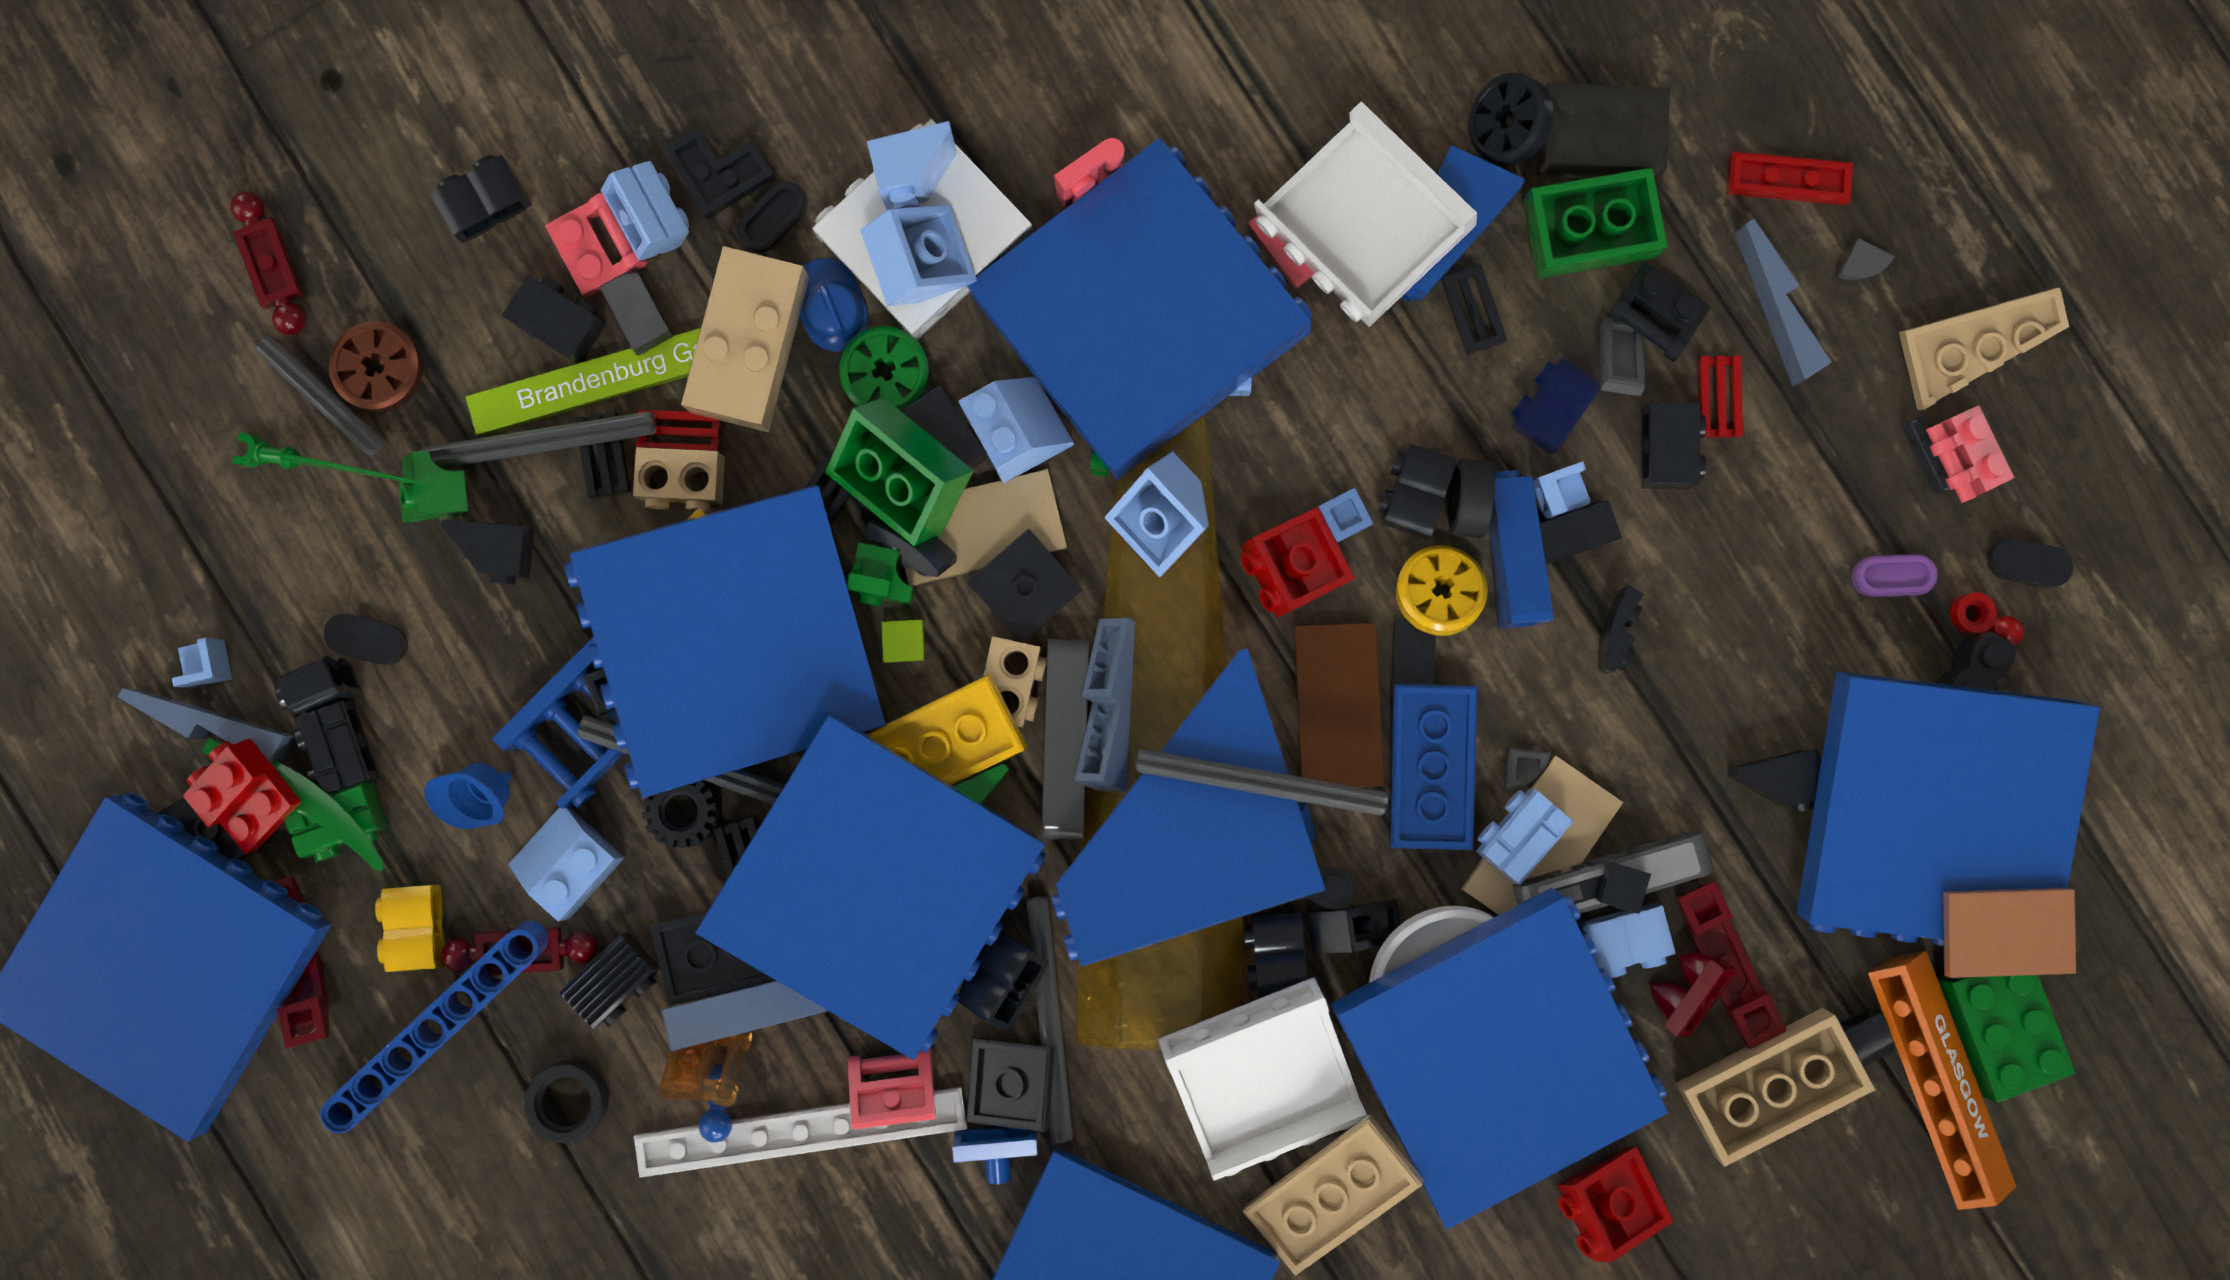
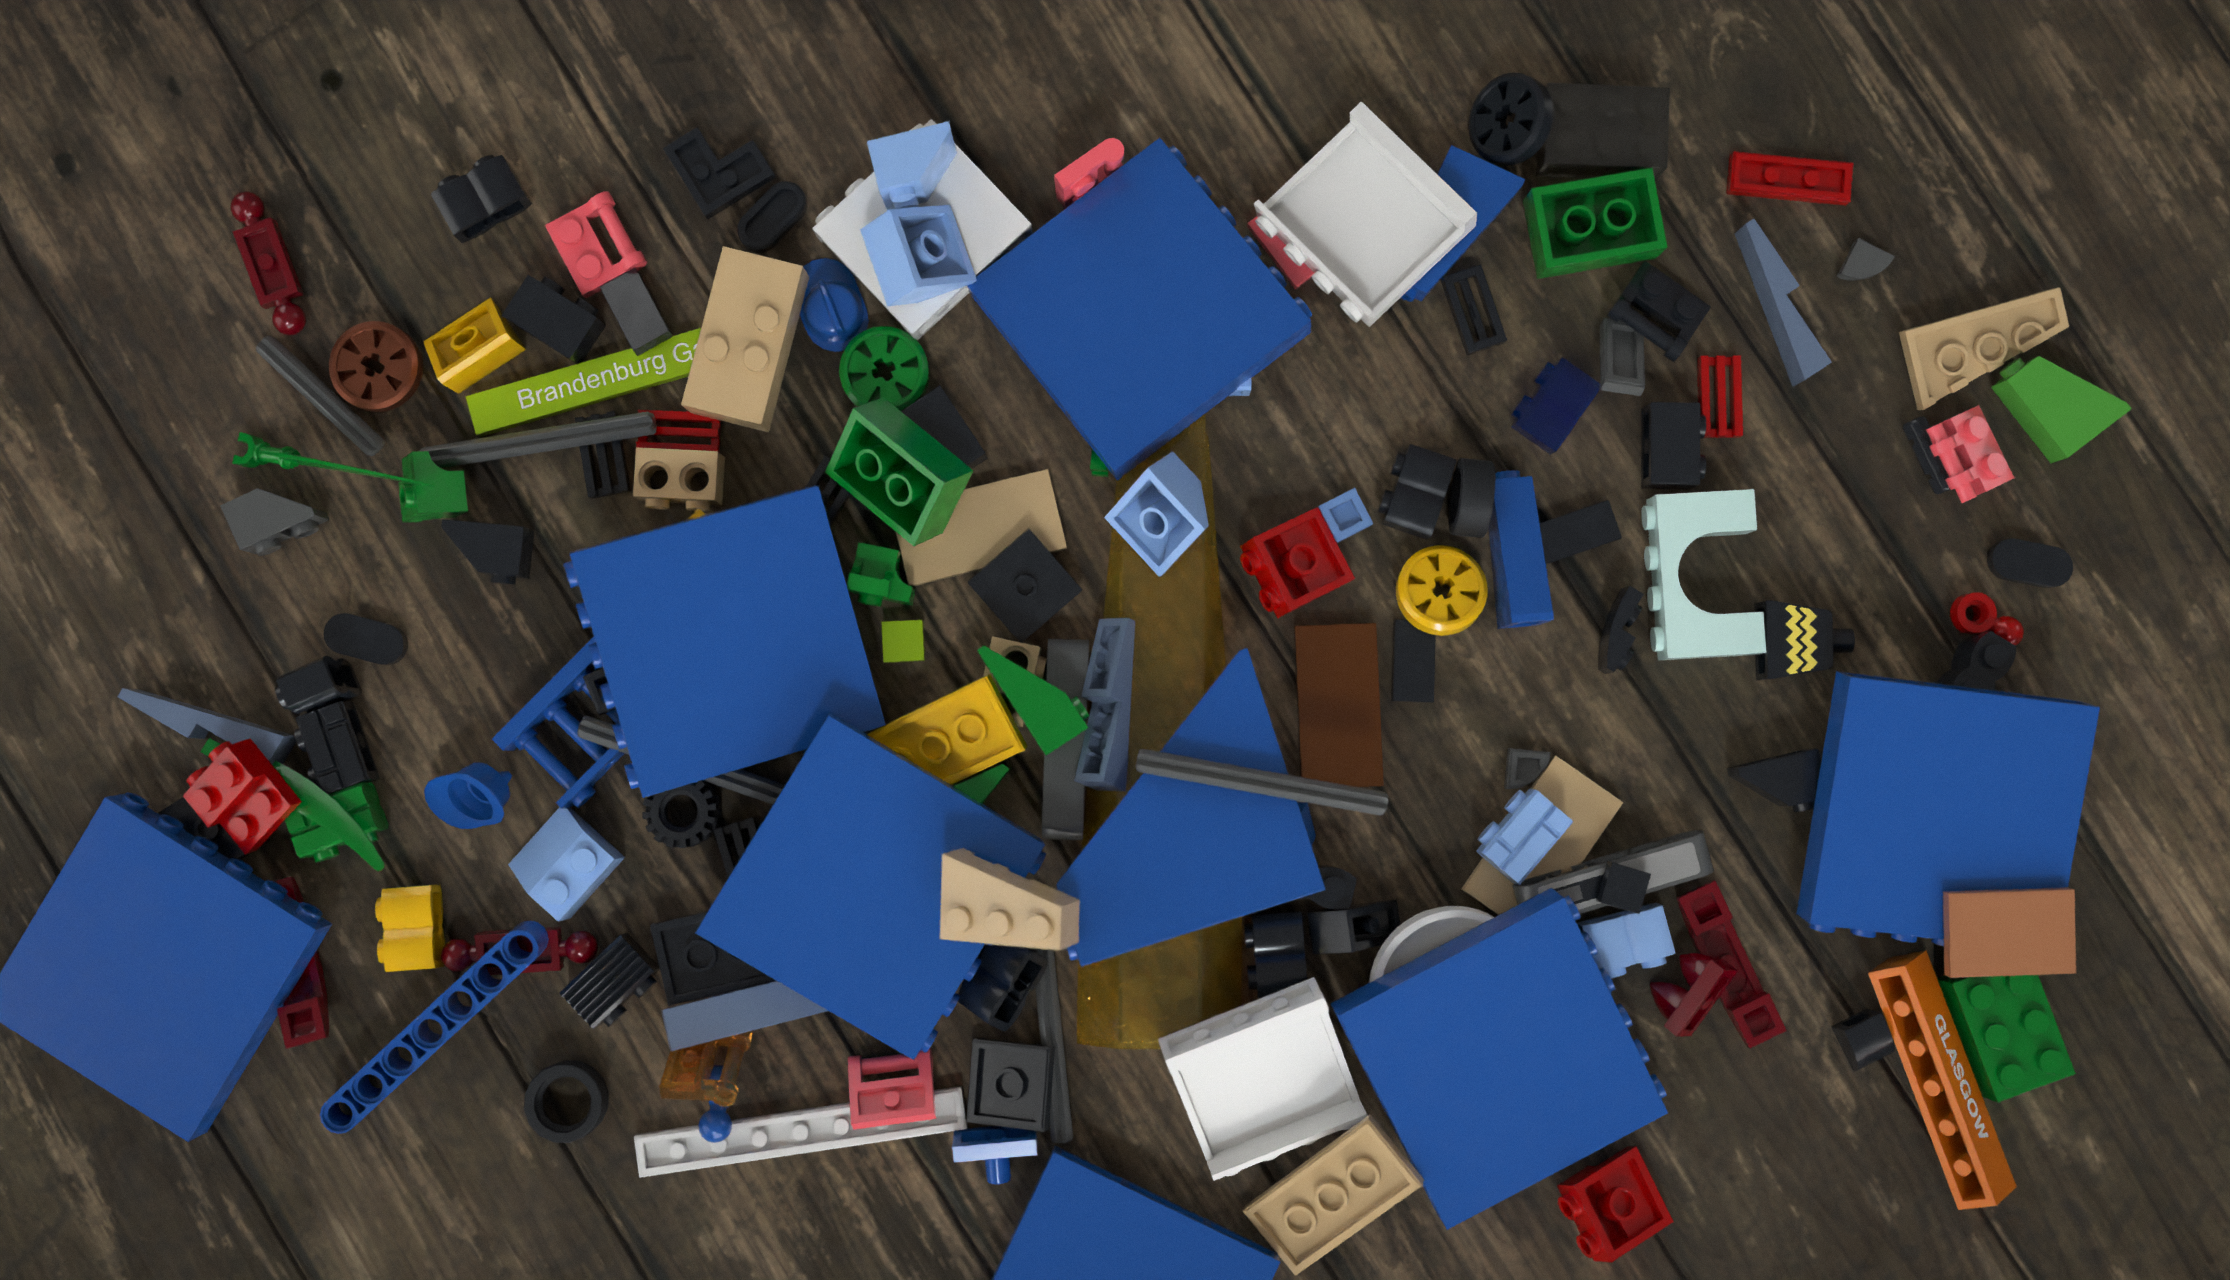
(203, 664): light blue panel -> none
(266, 519): none -> dark grey slope
(472, 347): none -> yellow slope
(645, 210): light blue brick -> none
(927, 558): black slope -> none
(1001, 908): none -> tan wedge
(1015, 425): light blue slope -> none
(1041, 706): none -> green slope
(1433, 766): blue tile -> none
(1561, 491): light blue panel -> none
(1680, 626): none -> light aqua arch
(1775, 1087): tan brick -> none
(1799, 640): none -> black torso
(1894, 575): medium lavender tile -> none
(2056, 406): none -> bright green slope

